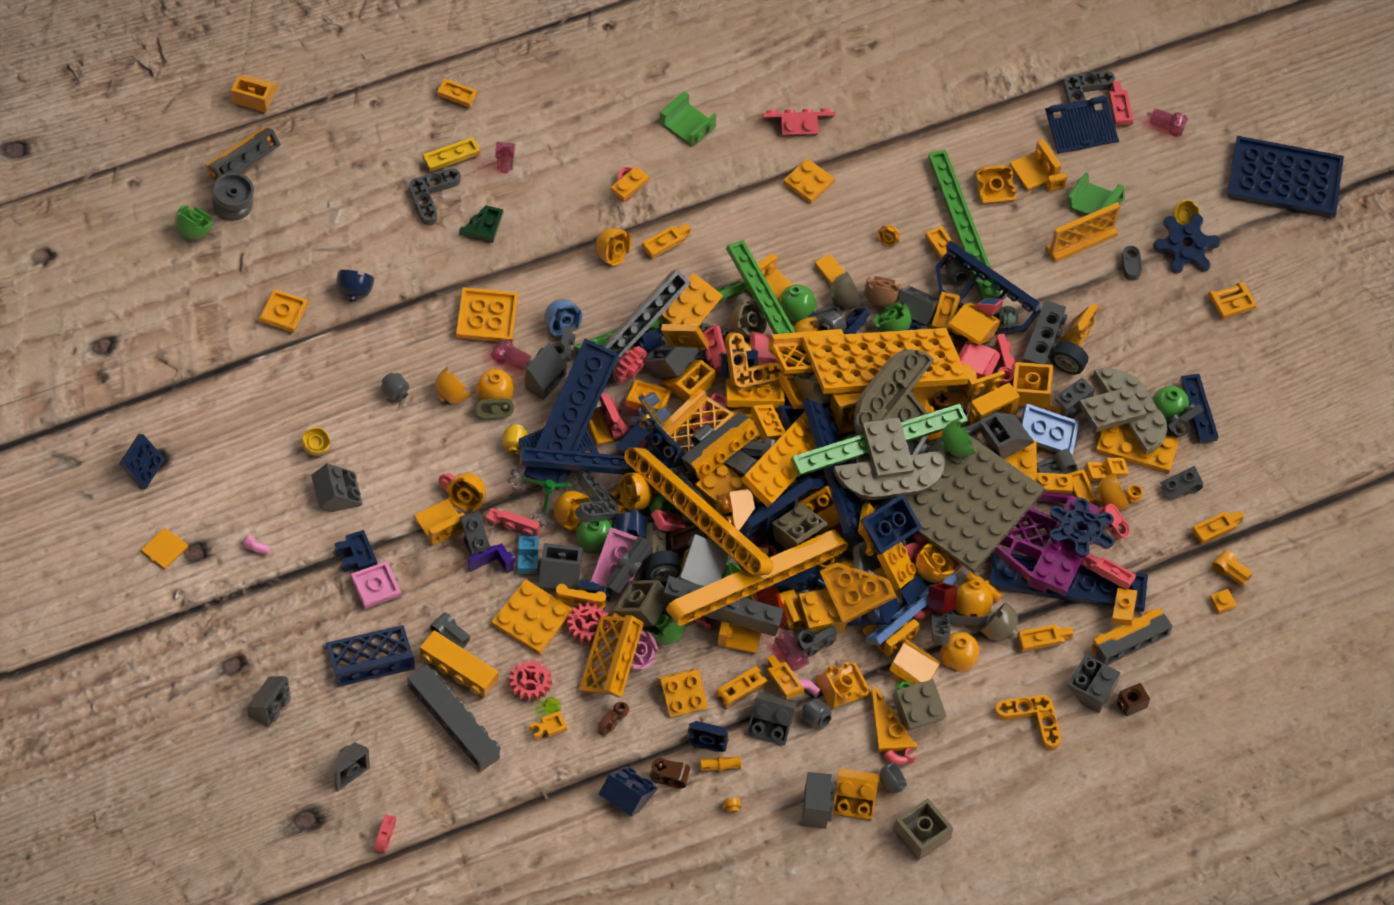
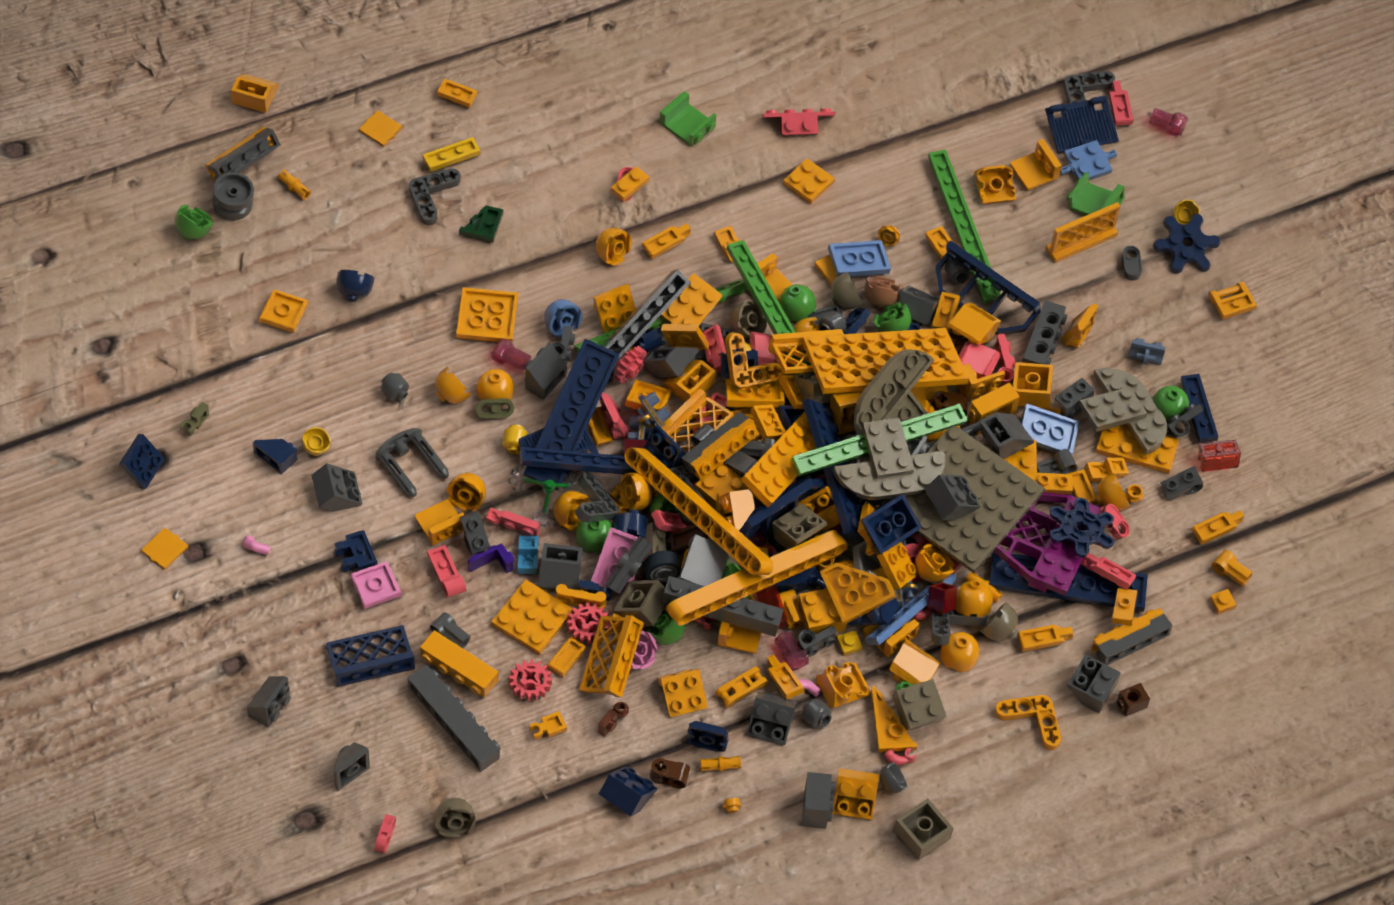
(198, 416): none -> olive plate
(276, 453): none -> dark blue slope
(294, 184): none -> light orange pin
(380, 128): none -> light orange piece
(398, 443): none -> dark grey piece
(445, 479): coral plate -> none
(446, 571): none -> coral plate
(454, 818): none -> dark tan cylinder
(505, 155): clear pink piece -> none
(551, 705): clear neon green plate -> none
(566, 657): none -> light orange tile
(614, 307): none -> light orange plate
(633, 438): dark blue sticker -> none
(724, 237): none -> light orange slope
(849, 643): none -> yellow plate
(859, 258): none -> medium blue plate
(914, 589): dark blue sticker -> none
(952, 496): none -> dark grey slope
(957, 440): bright green cylinder -> none
(990, 306): coral slope -> none
(1009, 316): sand green plate -> none
(1056, 182): light orange tile -> none
(1069, 357): black wheel -> none
(1088, 159): none -> medium blue plate
(1146, 352): none -> sand blue hips
(1219, 455): none -> clear red hinge
(1285, 176): dark blue plate -> none

